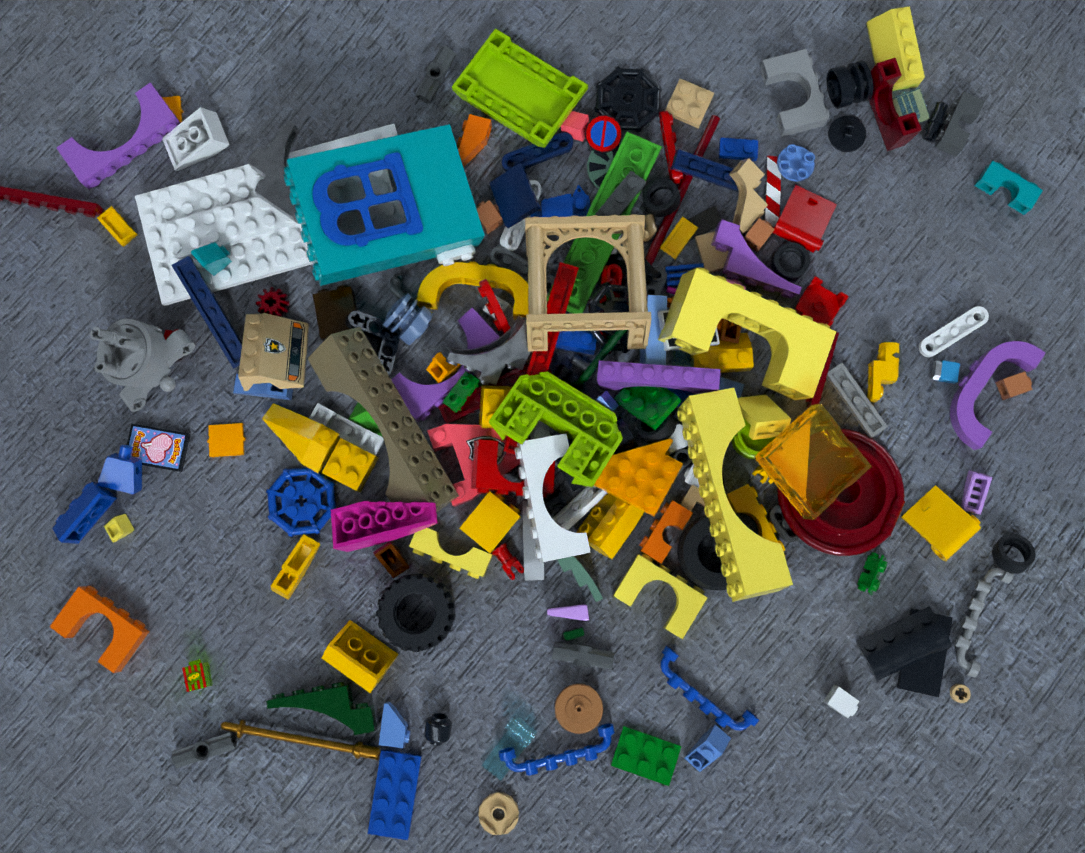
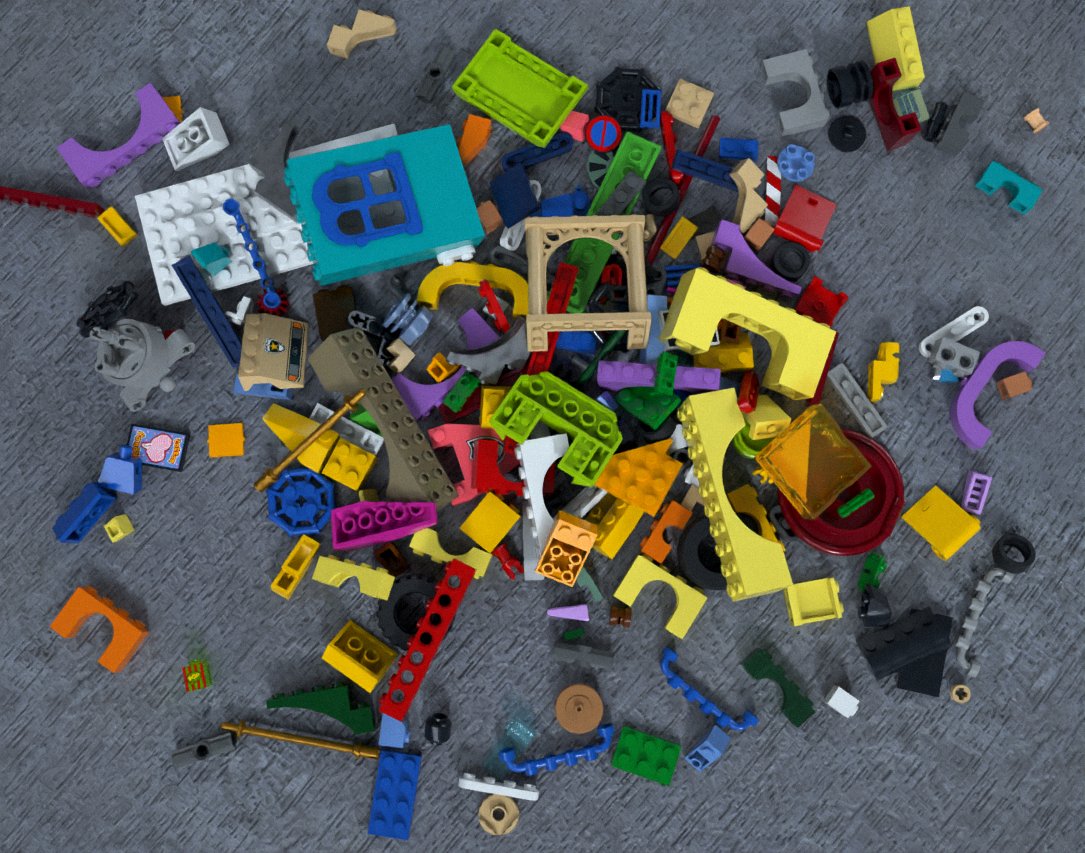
(107, 308): none -> black plate
(233, 208): none -> blue bar
(244, 307): none -> white bracket
(271, 475): none -> pearl gold bar
(366, 27): none -> tan arch
(368, 495): none -> light yellow slope
(372, 582): none -> light yellow arch
(399, 709): none -> red brick
(401, 354): none -> tan piece
(507, 788): none -> white plate
(566, 548): none -> light orange slope
(624, 619): none -> reddish brown wheel
(649, 124): none -> blue tile
(667, 370): none -> green hinge
(712, 260): none -> reddish brown wheel
(749, 392): none -> red plate
(795, 706): none -> clear green arch
(813, 601): none -> light yellow panel
(855, 503): none -> green axle
(874, 608): none -> black slope
(954, 353): none -> light grey brick
(1036, 120): none -> light nougat bush

